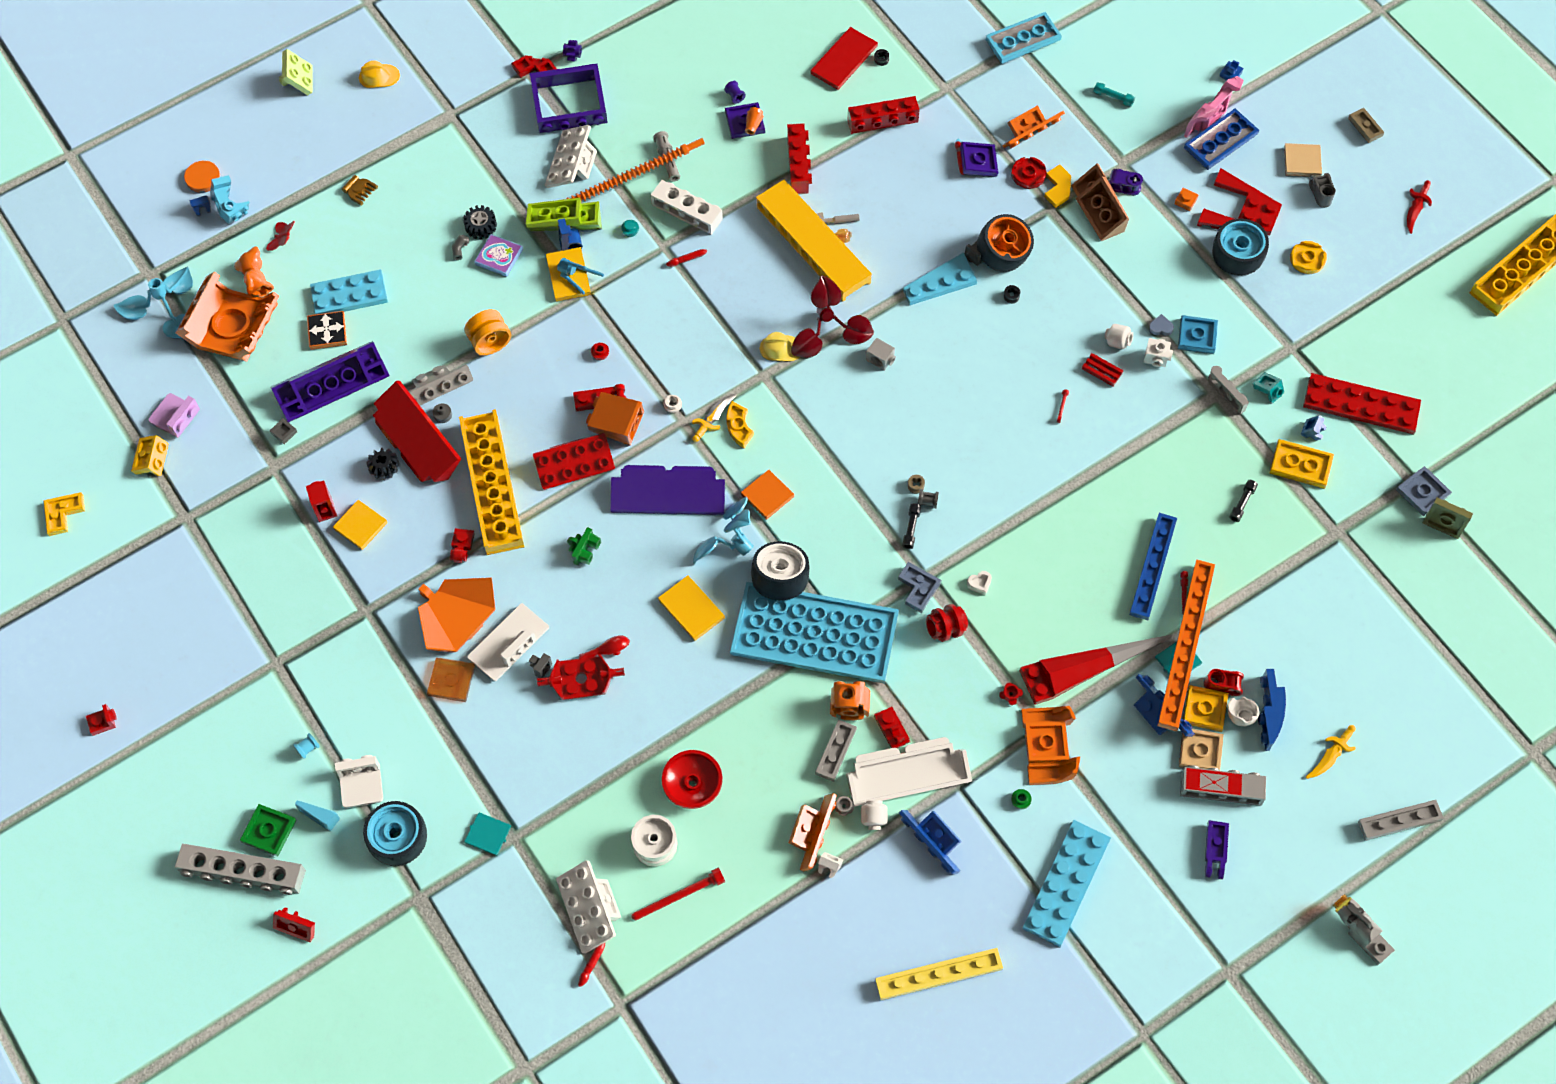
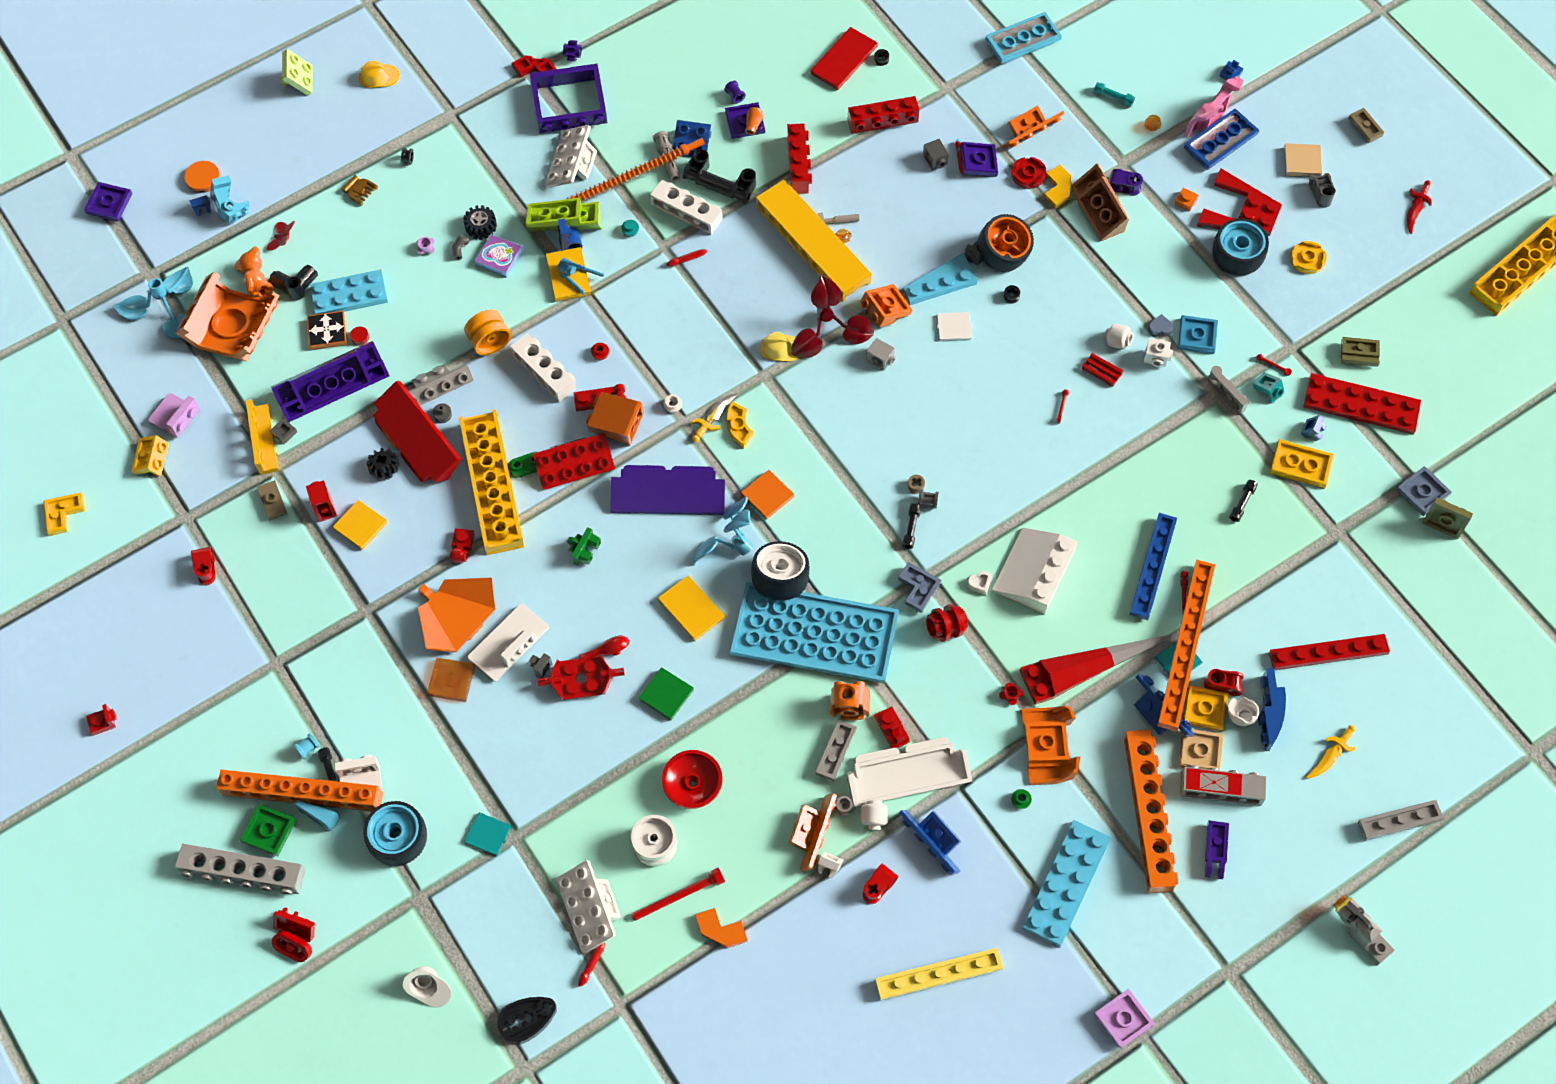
(108, 201): none -> dark purple plate
(203, 565): none -> red piece
(262, 440): none -> yellow fence
(272, 500): none -> dark tan plate
(291, 789): none -> orange brick
(291, 946): none -> red plate
(294, 285): none -> black piece
(325, 756): none -> black bar
(359, 335): none -> red tile
(407, 155): none -> black bush
(425, 241): none -> lavender plate
(427, 987): none -> white piece
(518, 1009): none -> black piece
(526, 467): none -> green plate
(545, 376): none -> white brick
(666, 693): none -> green tile
(689, 132): none -> blue hinge
(697, 171): none -> black piece
(727, 936): none -> orange tile
(881, 882): none -> red piece
(885, 305): none -> orange plate
(935, 154): none -> dark grey brick
(954, 326): none -> white piece
(1035, 568): none -> white slope
(1124, 1019): none -> lavender plate
(1153, 119): none -> clear orange plate
(1155, 881): none -> orange brick
(1287, 371): none -> red hinge
(1329, 652): none -> red plate
(1360, 351): none -> olive plate

